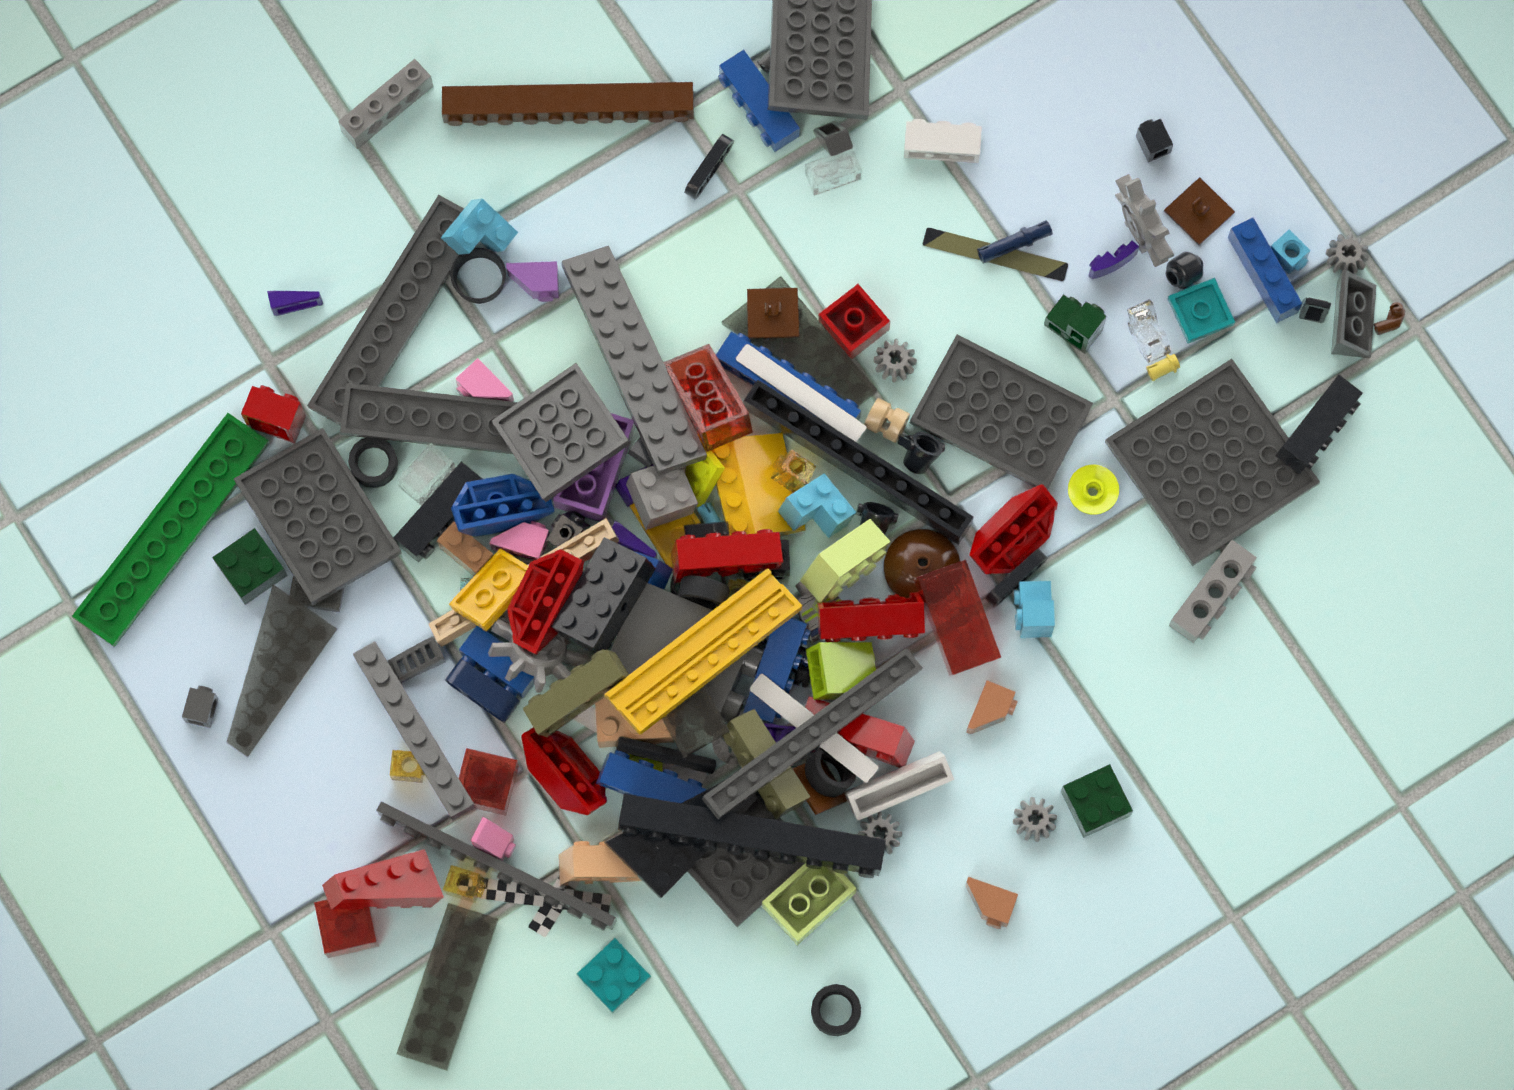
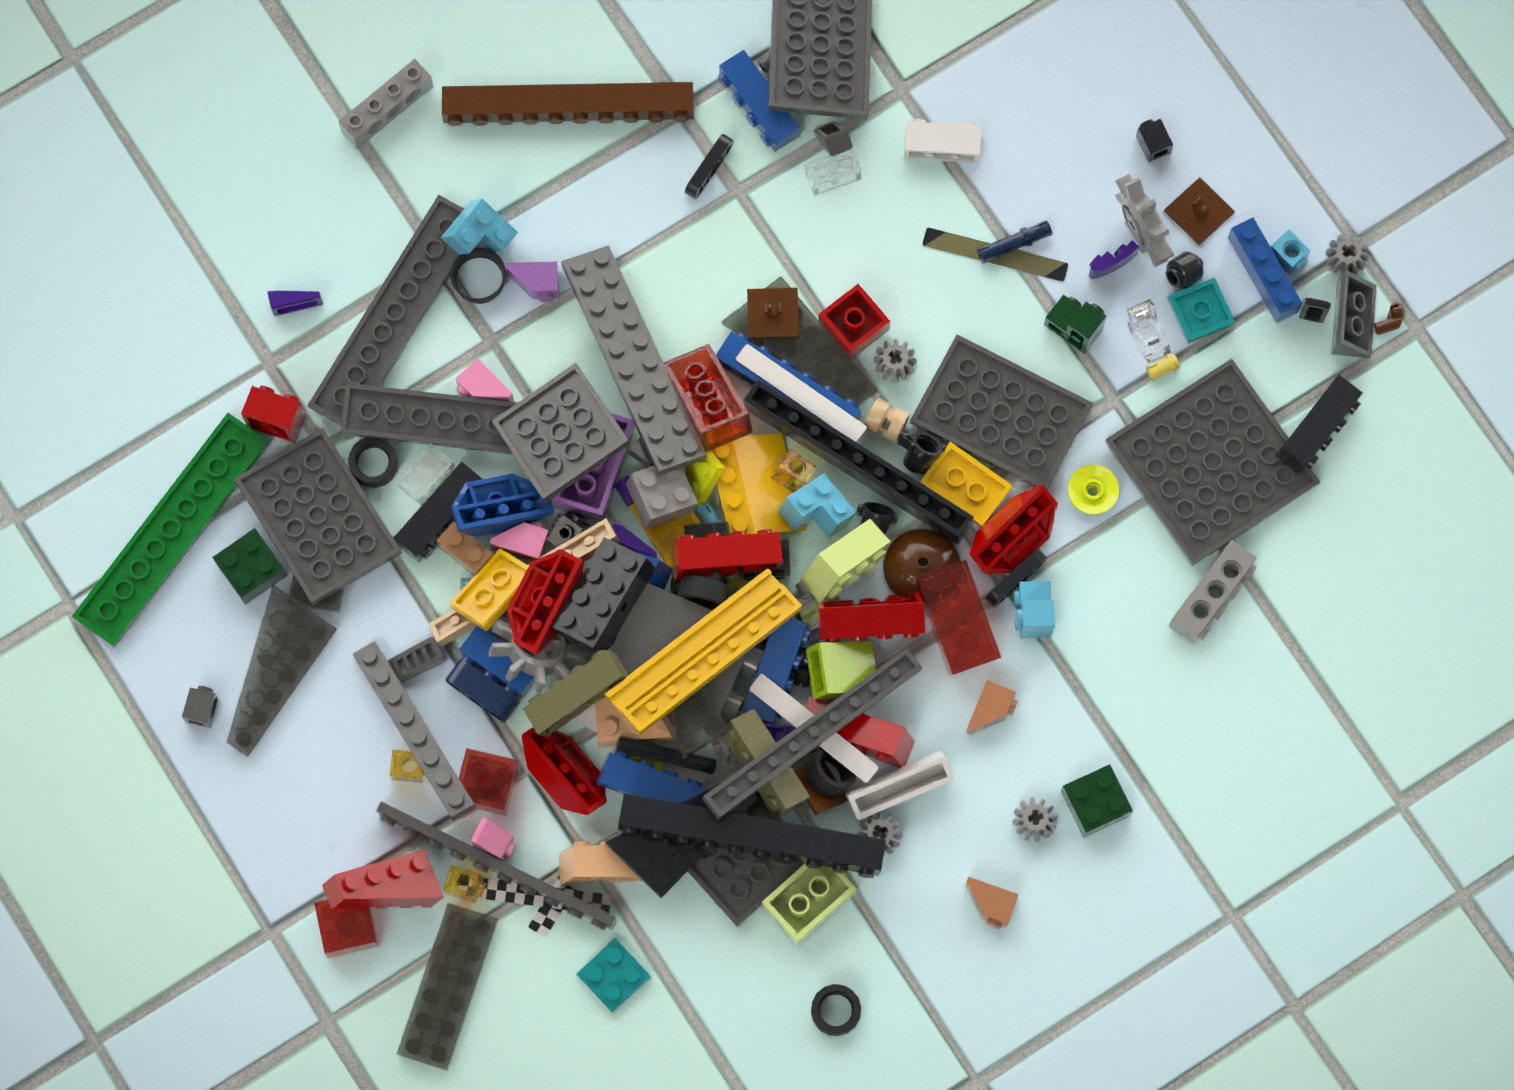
(967, 483): none -> yellow plate

